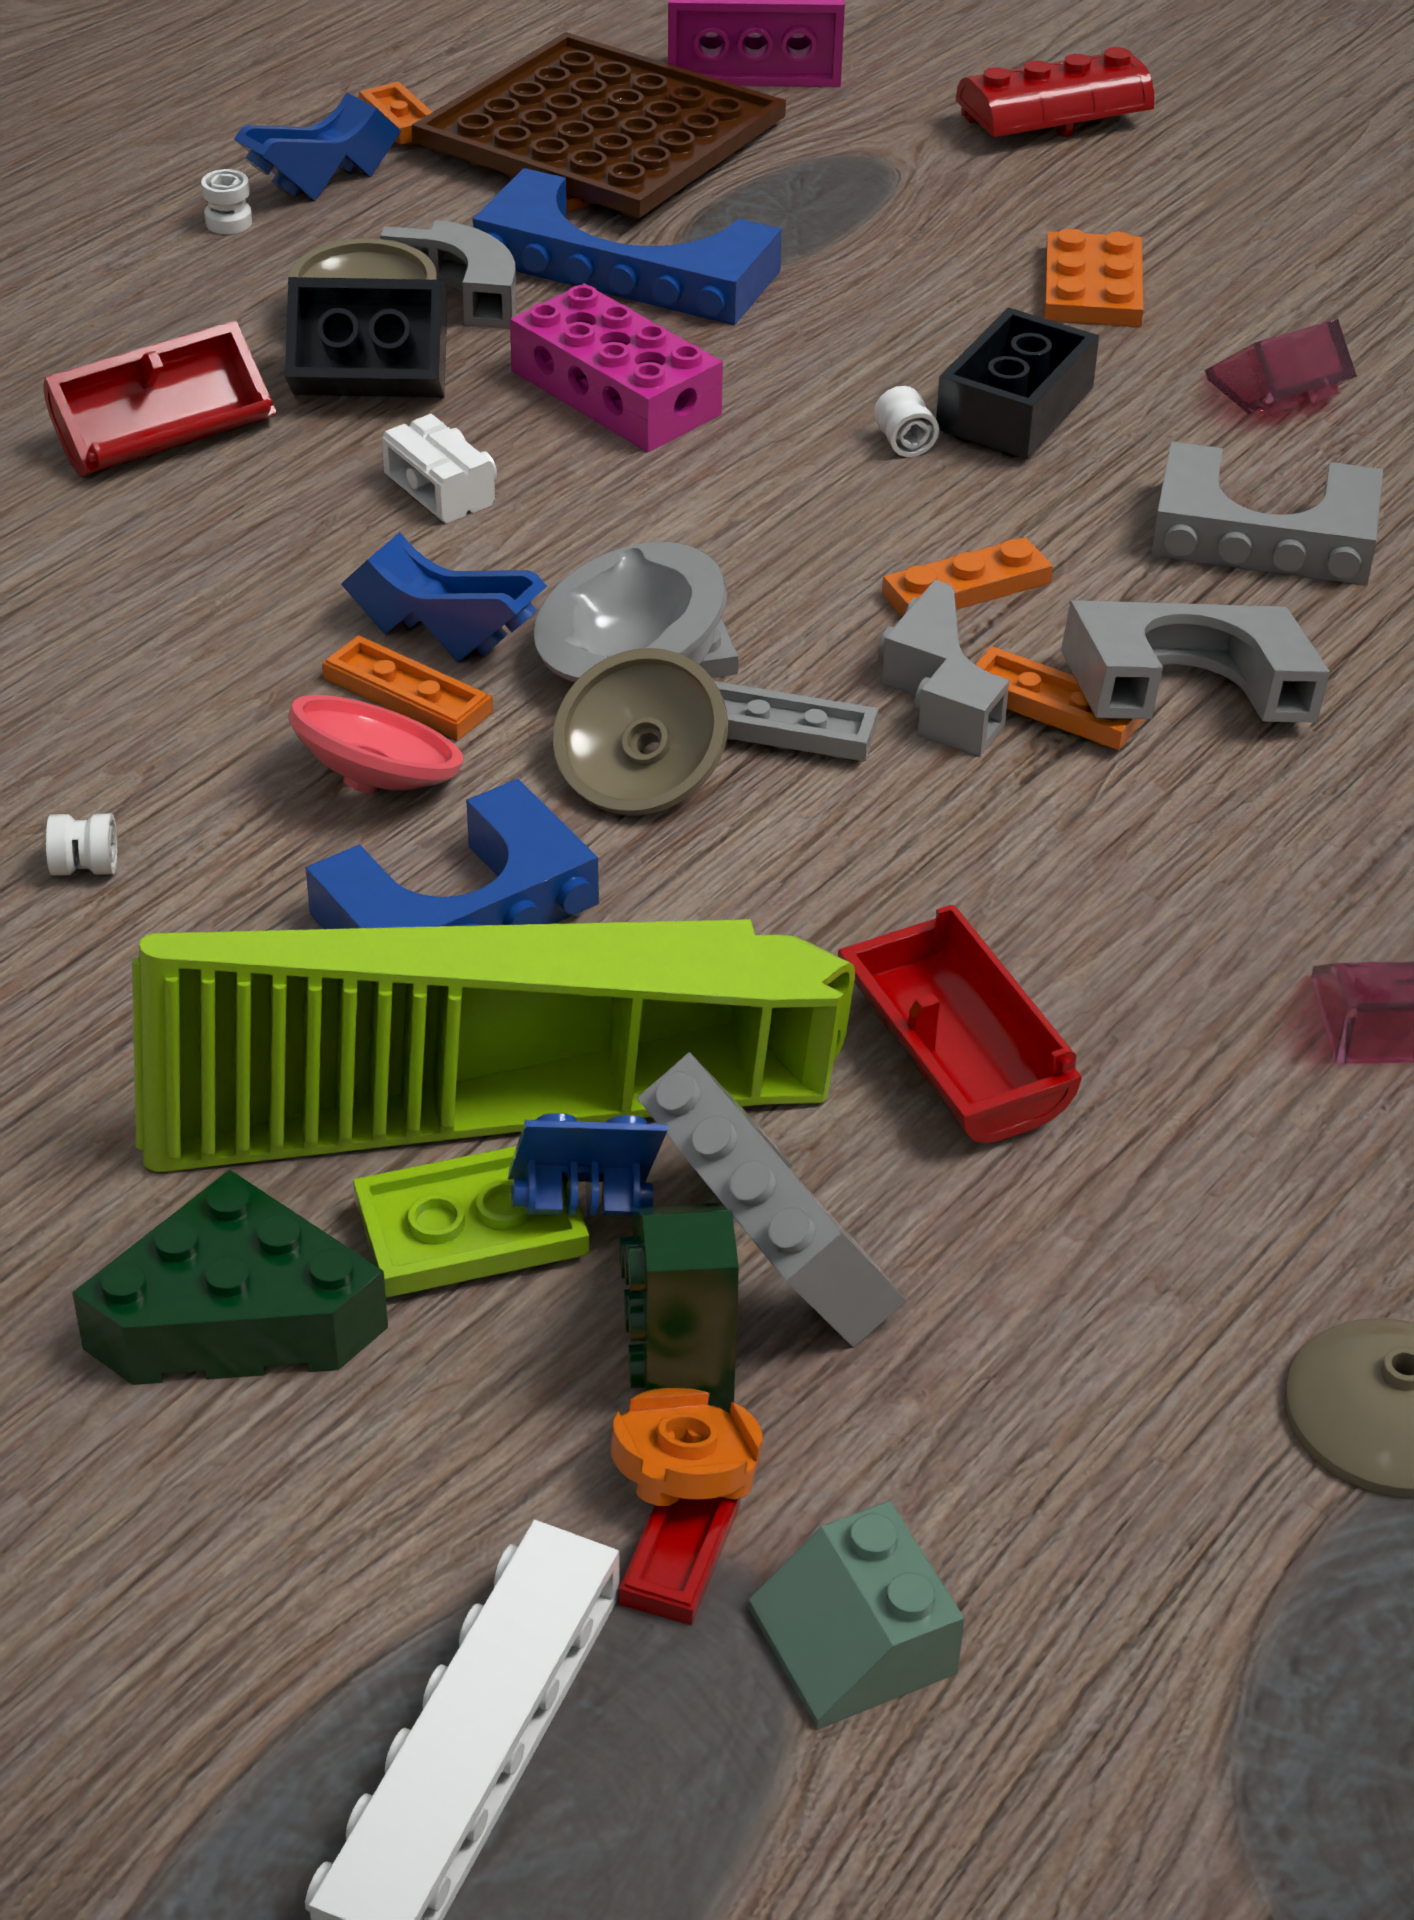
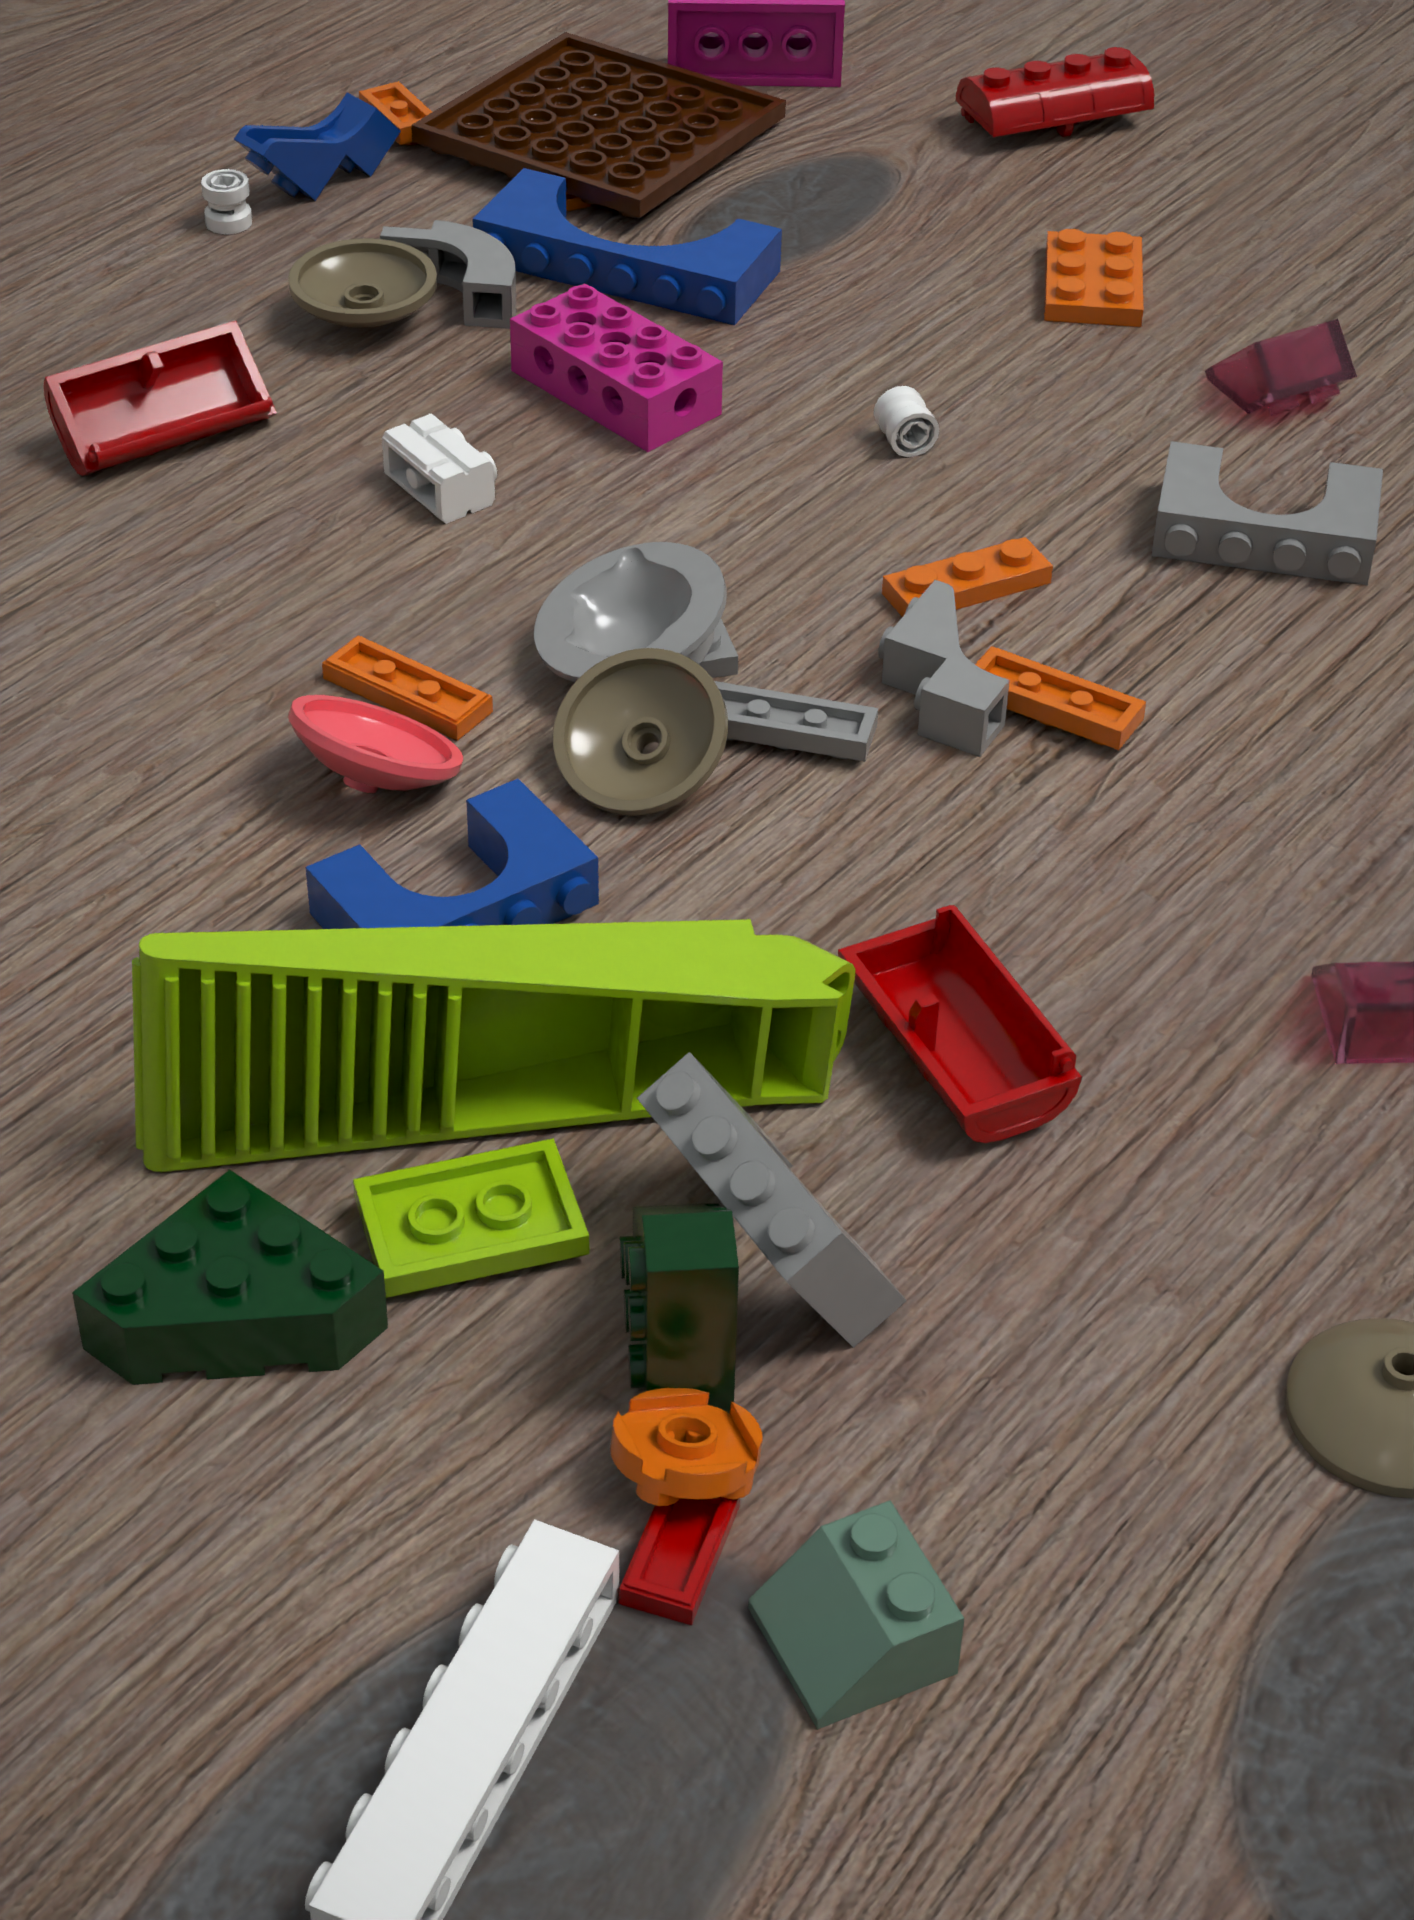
(81, 844): white wheel -> none
(366, 337): black brick -> none
(456, 606): blue arch -> none
(571, 1151): blue hinge -> none
(1016, 383): black brick -> none
(1121, 649): light grey arch -> none

